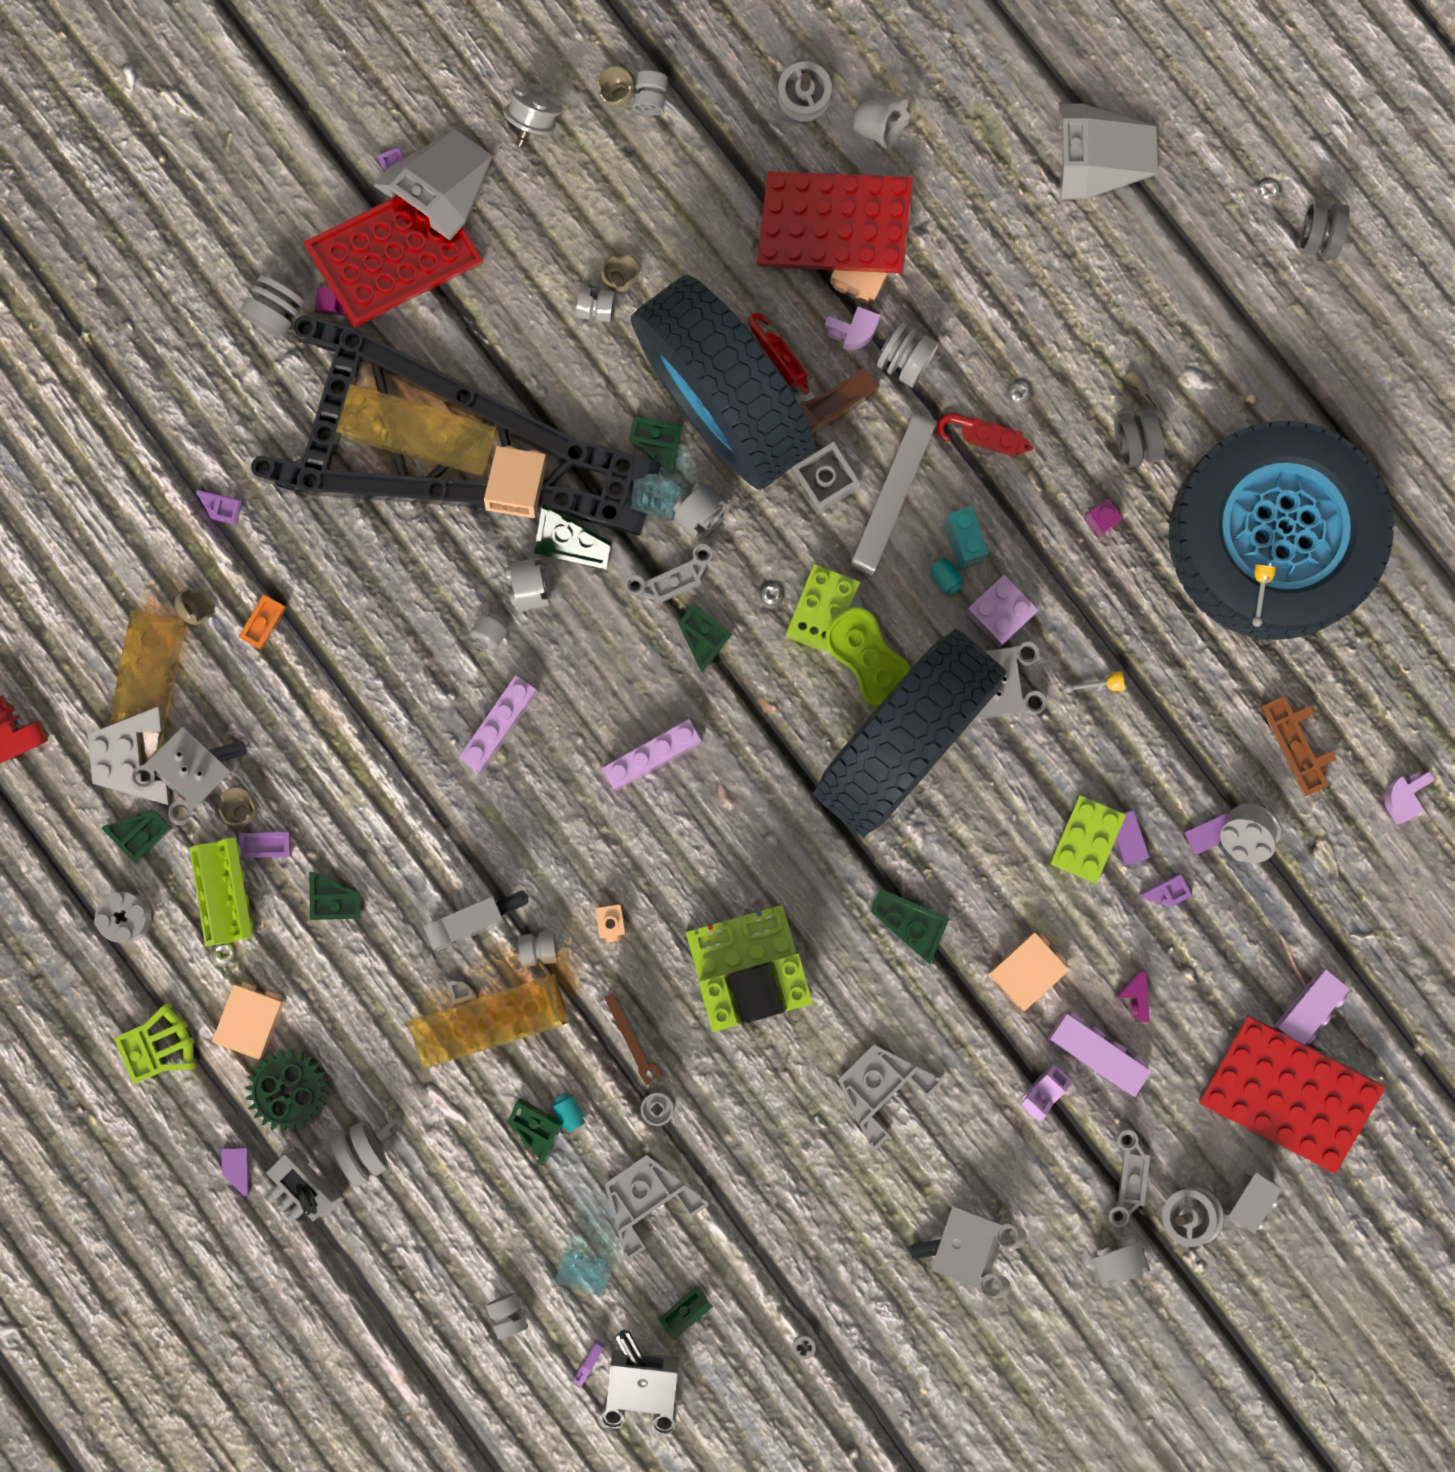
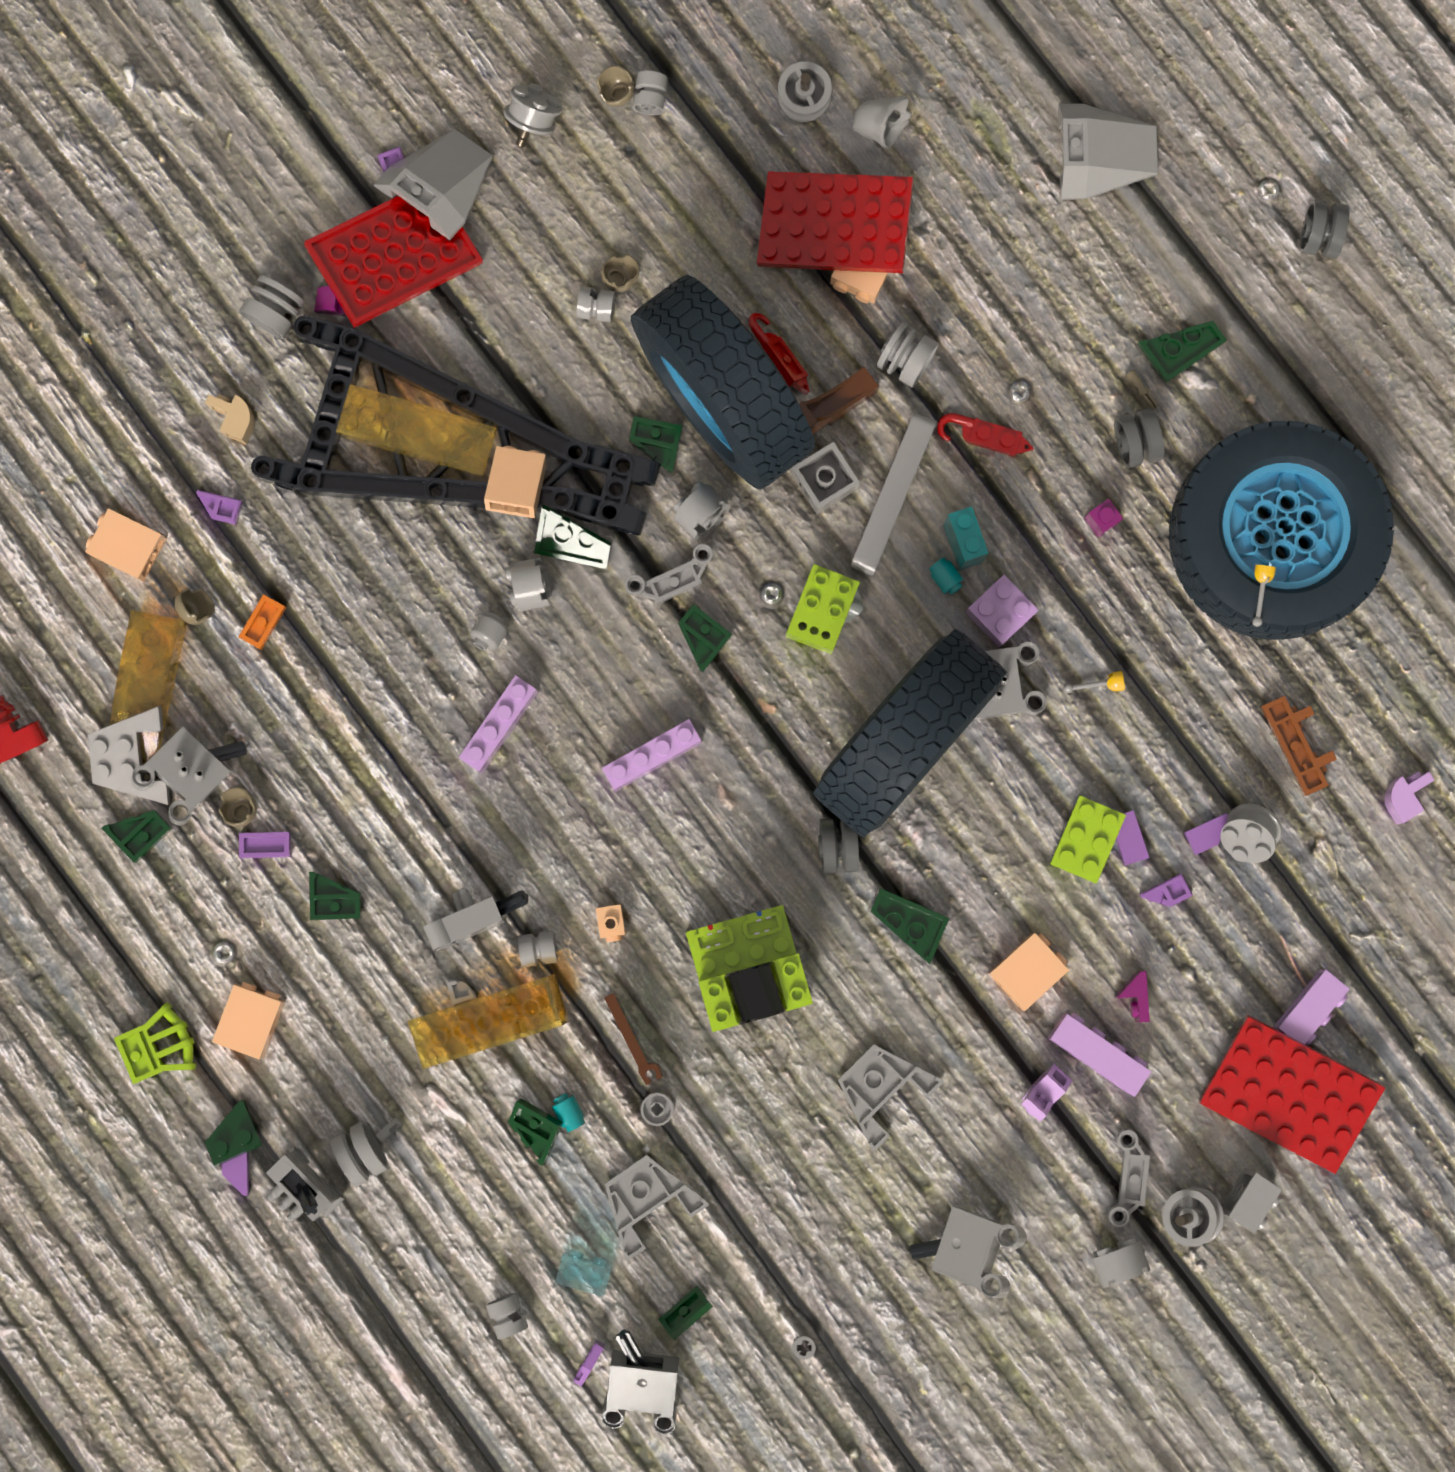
(110, 923): light grey brick -> none
(125, 544): none -> light nougat brick
(221, 892): lime brick -> none
(233, 1136): none -> dark green wing
(239, 417): none -> tan brick
(278, 1070): dark green gear -> none
(656, 496): clear light blue bracket -> none
(837, 845): none -> dark grey wheel
(857, 333): lavender brick -> none
(858, 643): lime plate -> none
(1180, 350): none -> dark green wing

